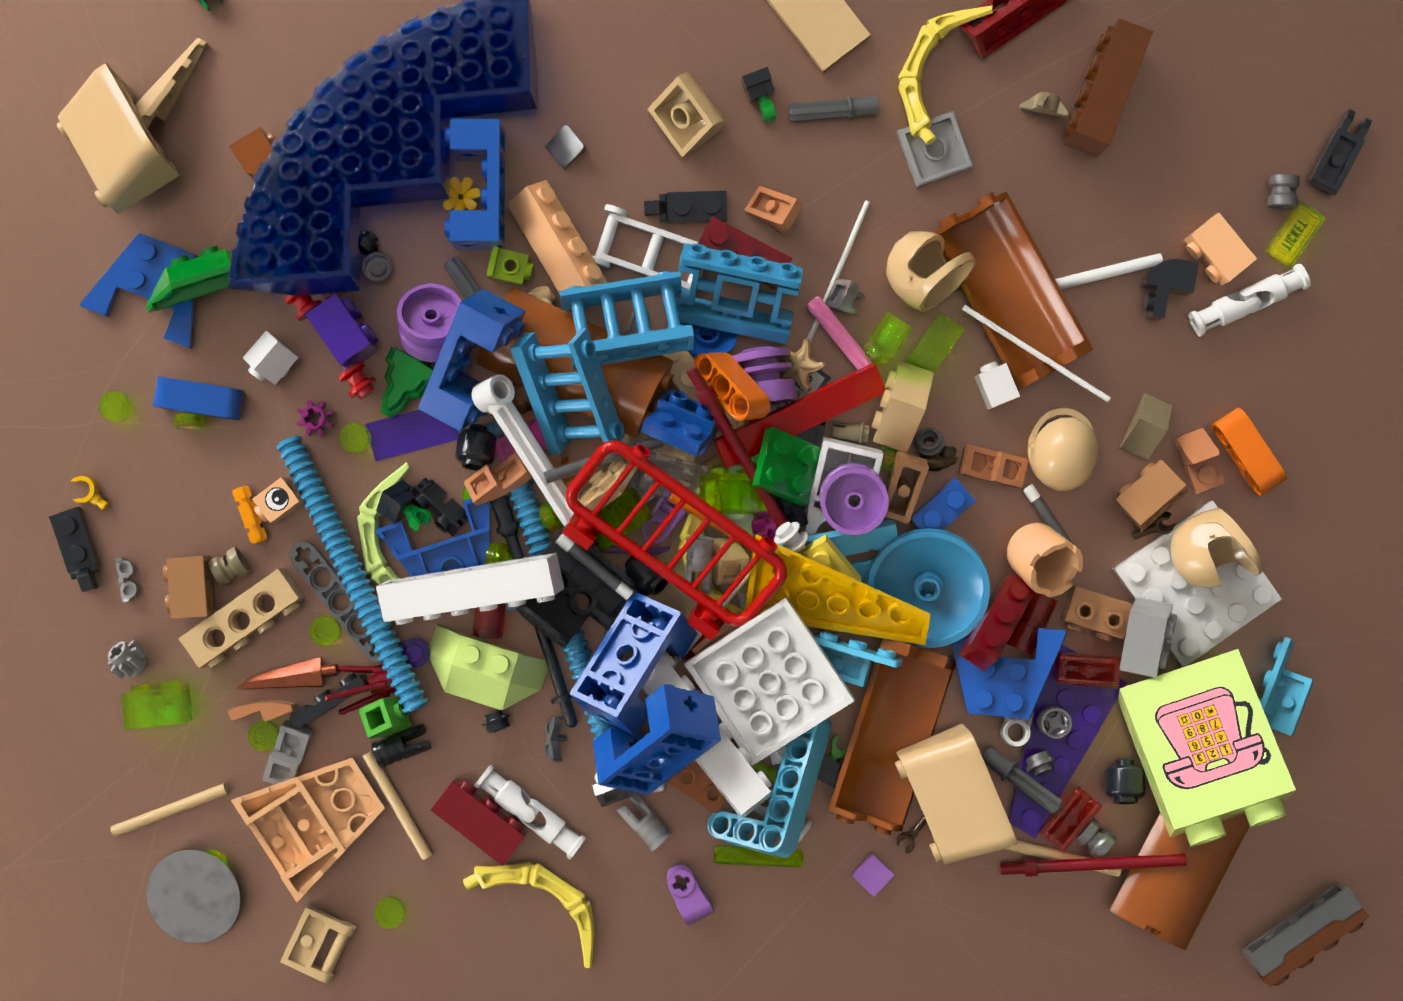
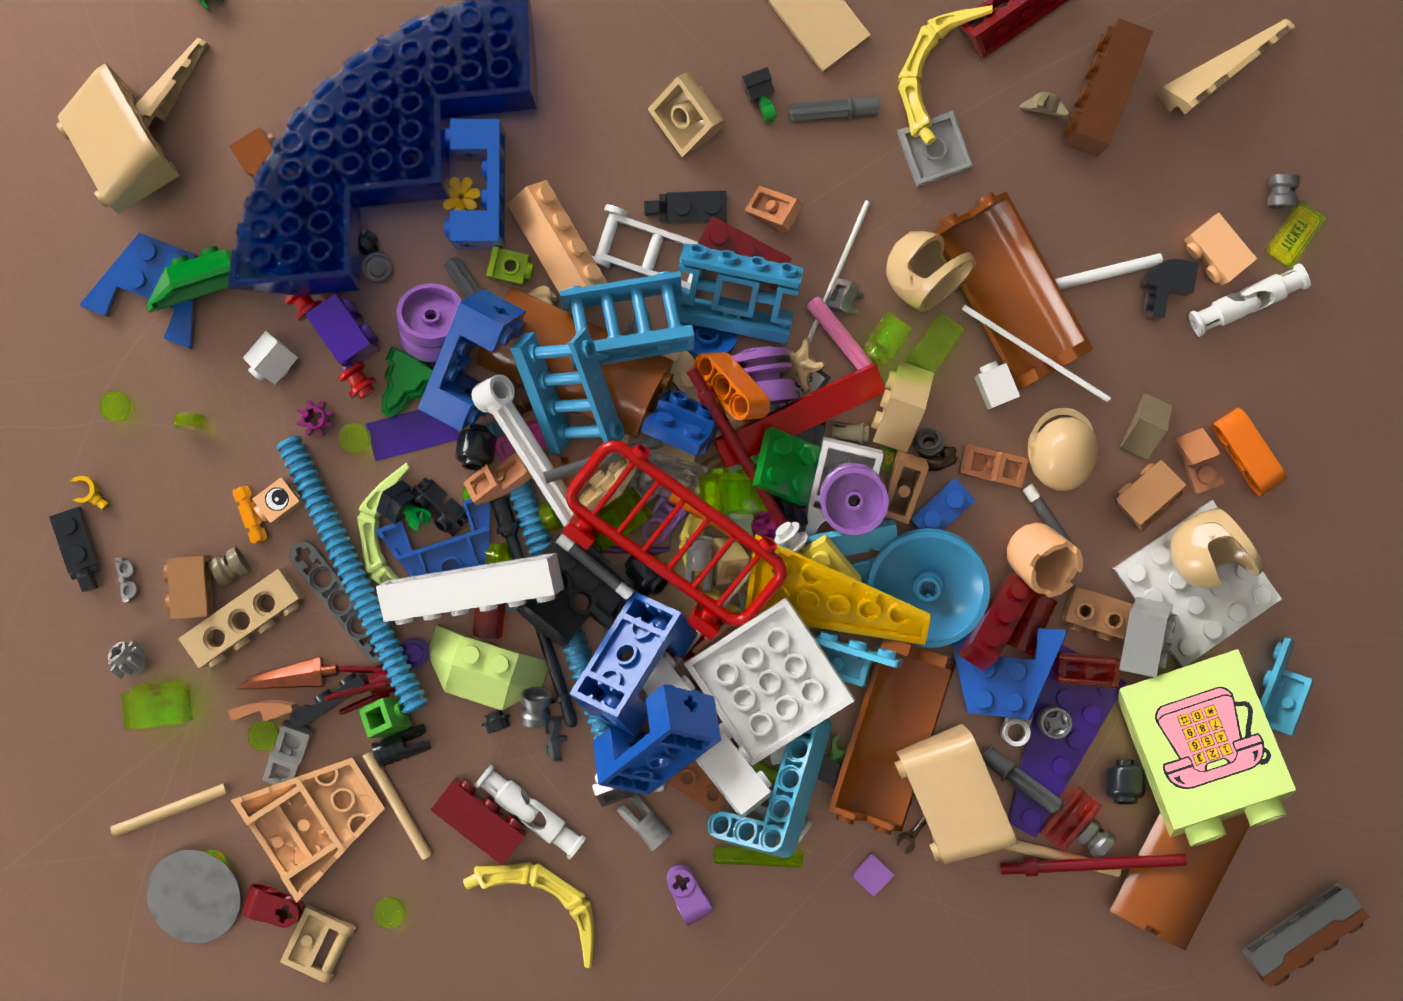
(198, 398): blue beam -> none
(267, 906): none -> dark red piece
(325, 630): clear neon green tile -> none
(535, 710): none -> flat silver wheel
(566, 146): flat silver slope -> none
(1040, 764): flat silver plate -> none
(1156, 527): dark brown hand -> none
(1202, 81): none -> tan wedge
(1339, 154): black hinge -> none

